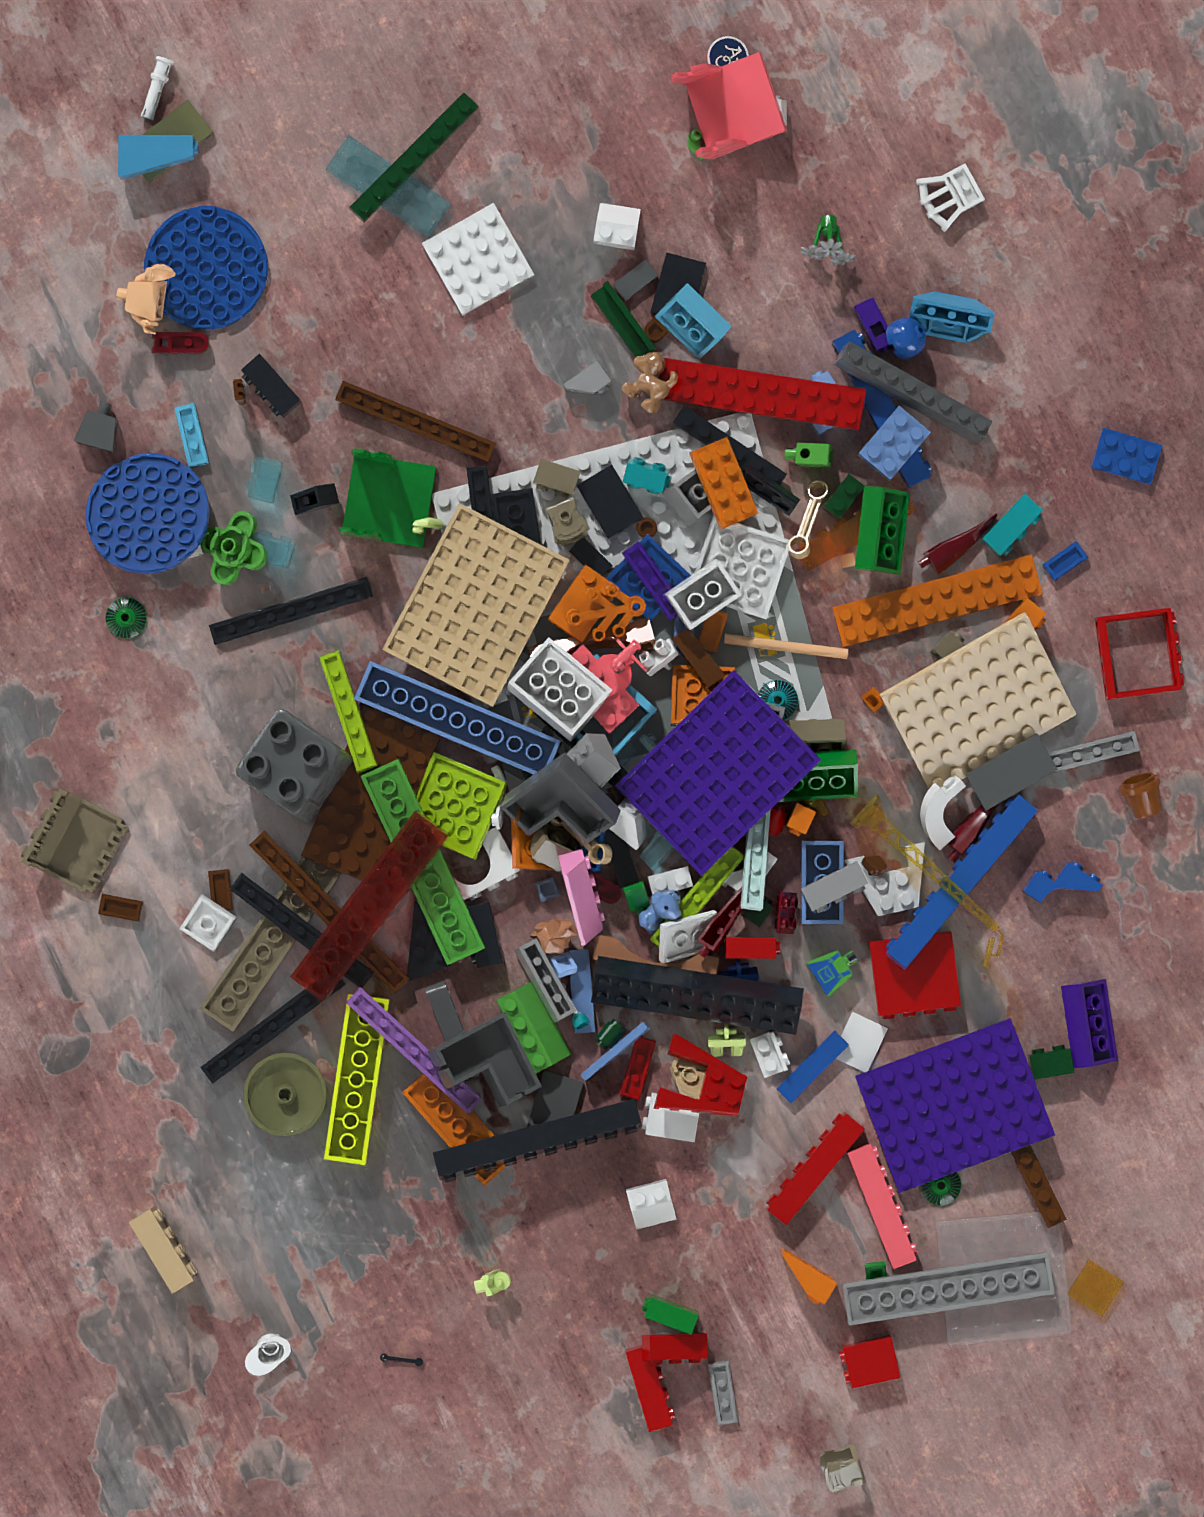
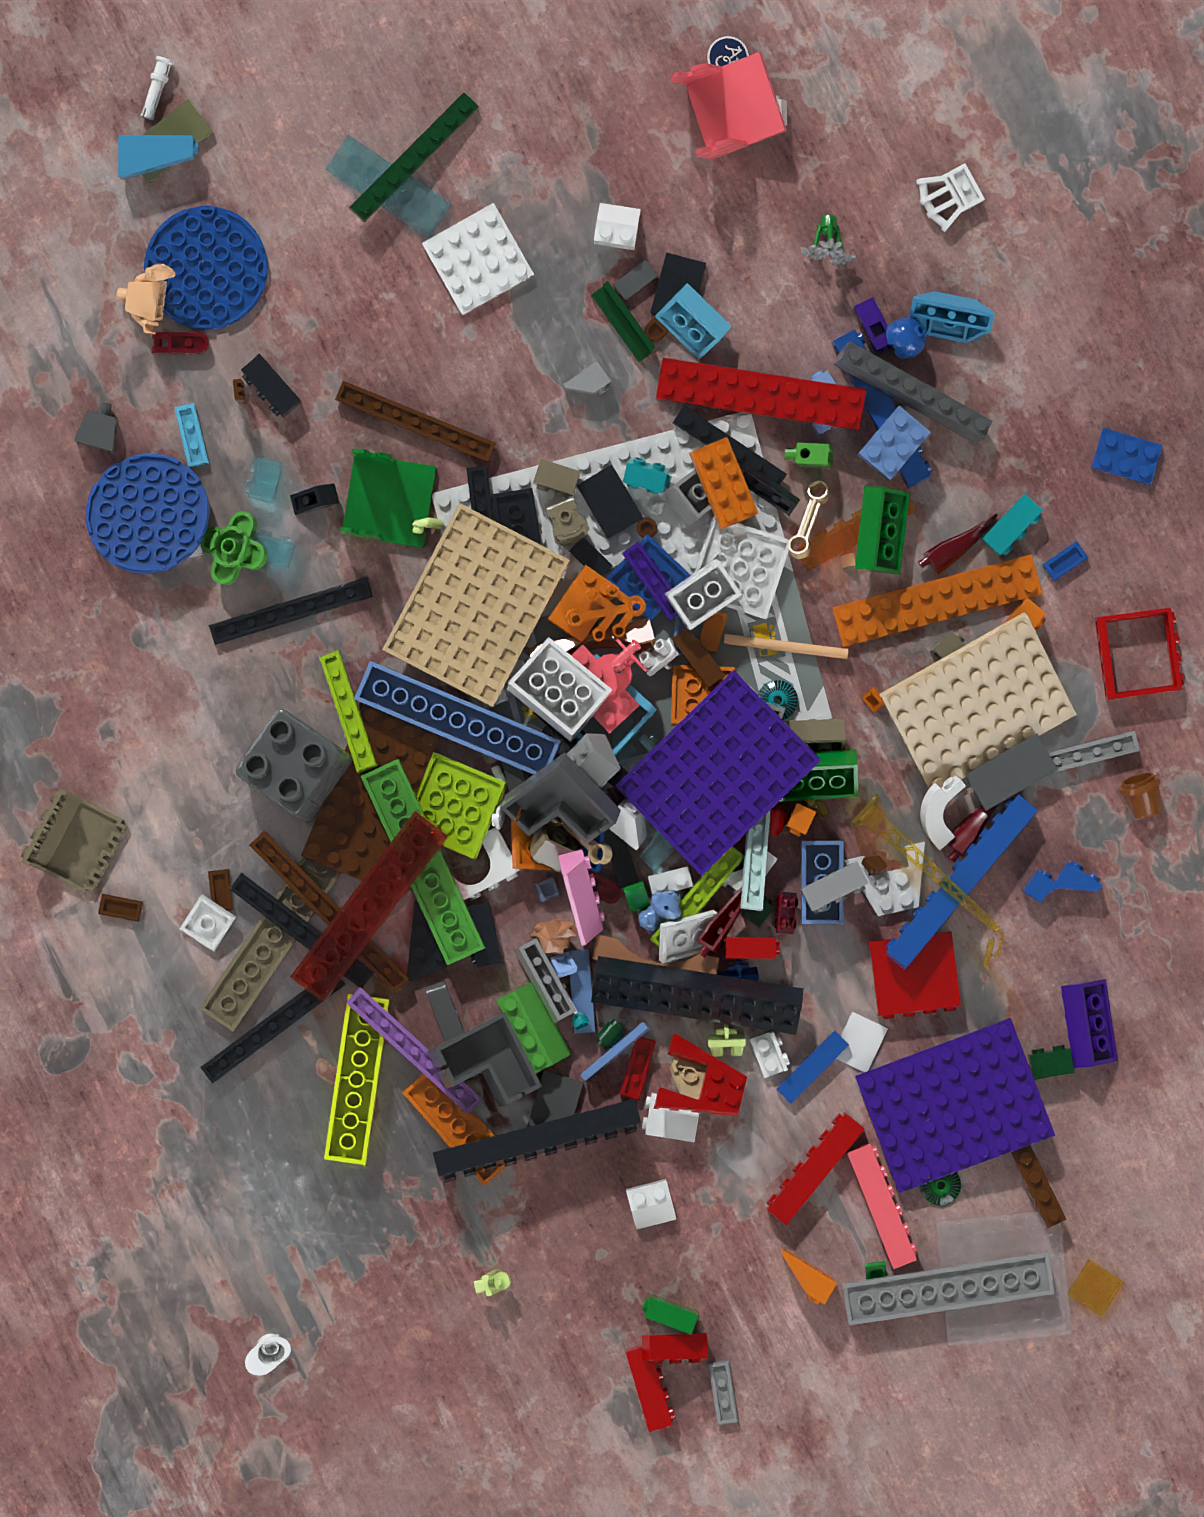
(135, 623): dish -> none
(163, 1249): tan brick -> none
(285, 1094): olive dish -> none
(384, 1357): black hinge -> none
(650, 367): medium nougat animal -> none
(694, 141): bright green arm -> none
(832, 970): torso -> none
(842, 1468): dark tan piece -> none
(843, 497): dark green brick -> none
(869, 1362): red brick -> none

